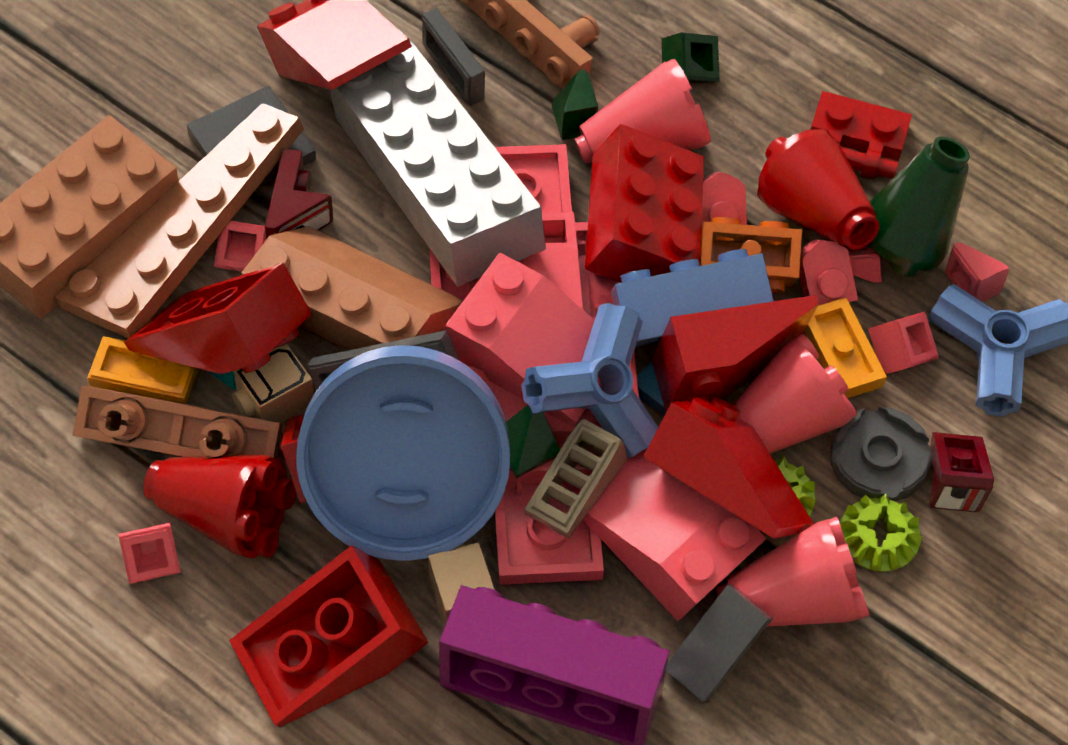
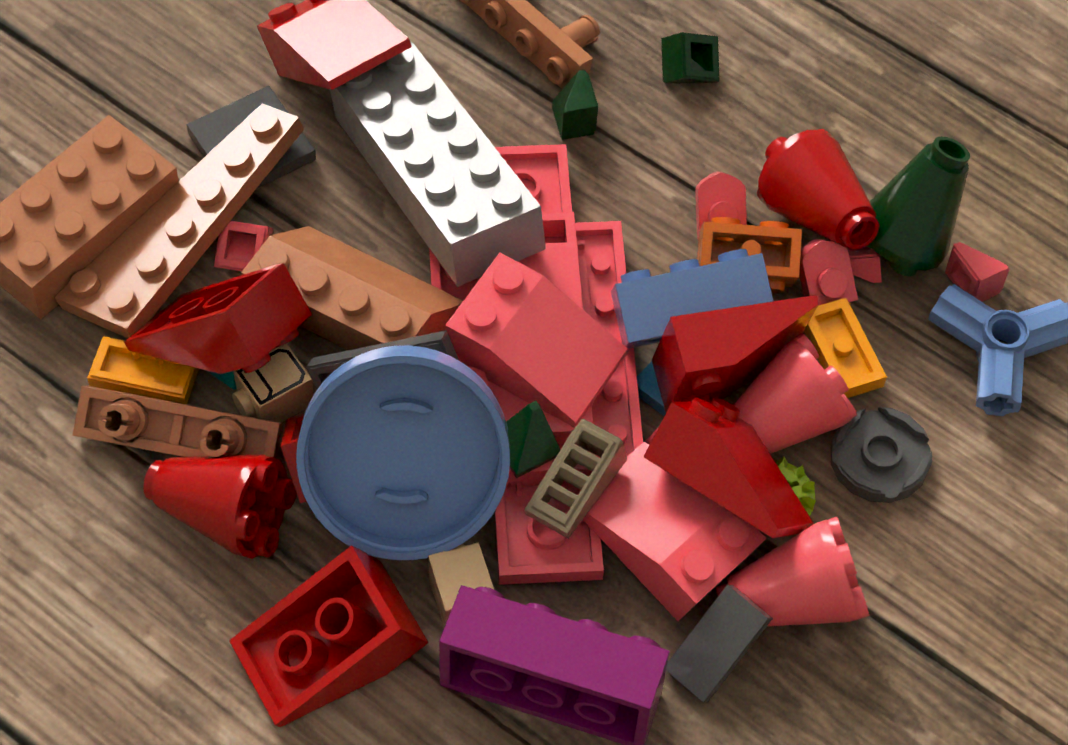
(149, 553): coral slope -> none
(292, 202): dark red slope -> none
(453, 57): dark grey tile -> none
(577, 386): medium blue piece -> none
(643, 205): red brick -> none
(653, 105): coral cone -> none
(864, 128): red plate -> none
(898, 546): lime gear -> none
(903, 343): coral slope -> none
(960, 472): dark red slope -> none

